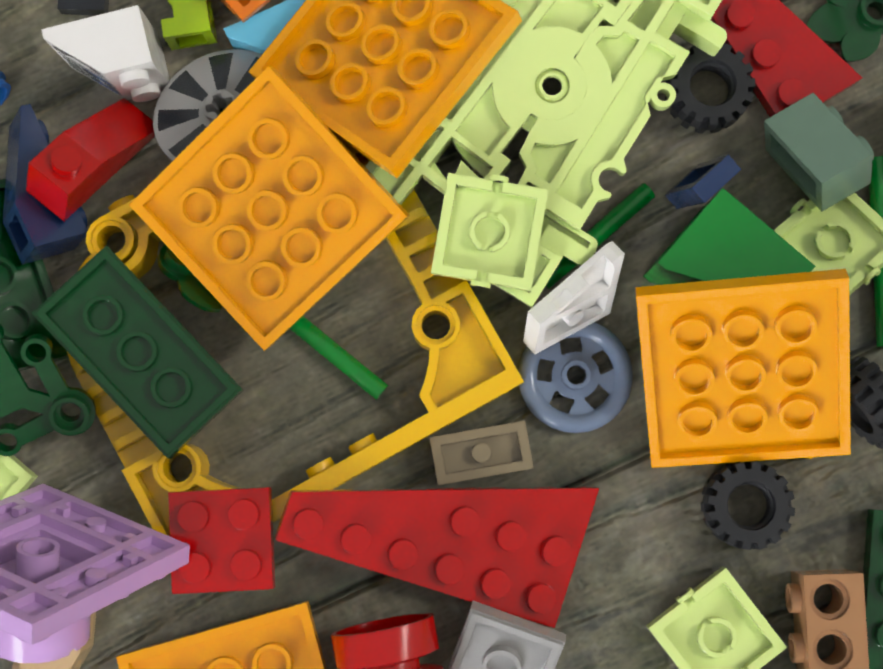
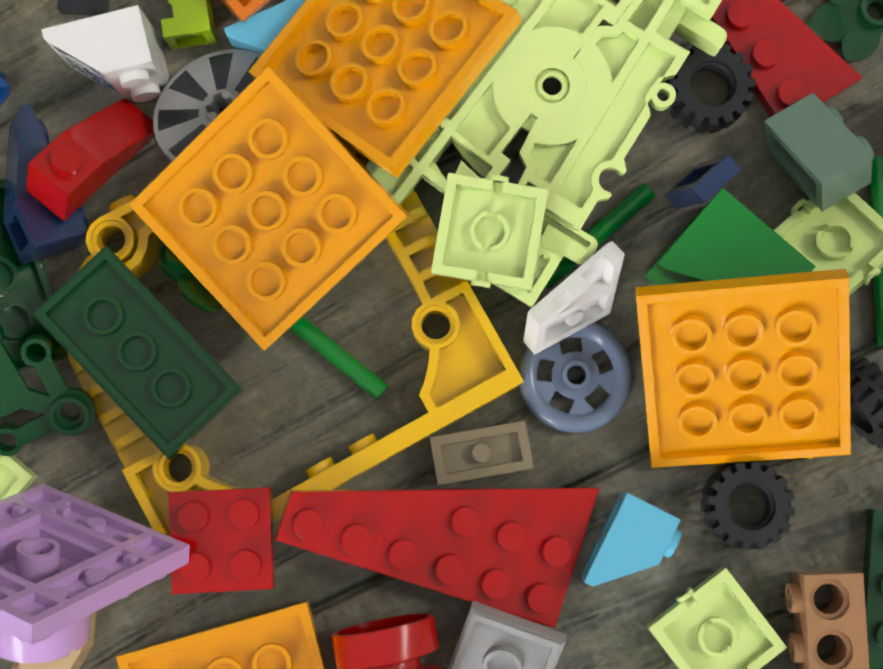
(631, 540): none -> medium azure slope

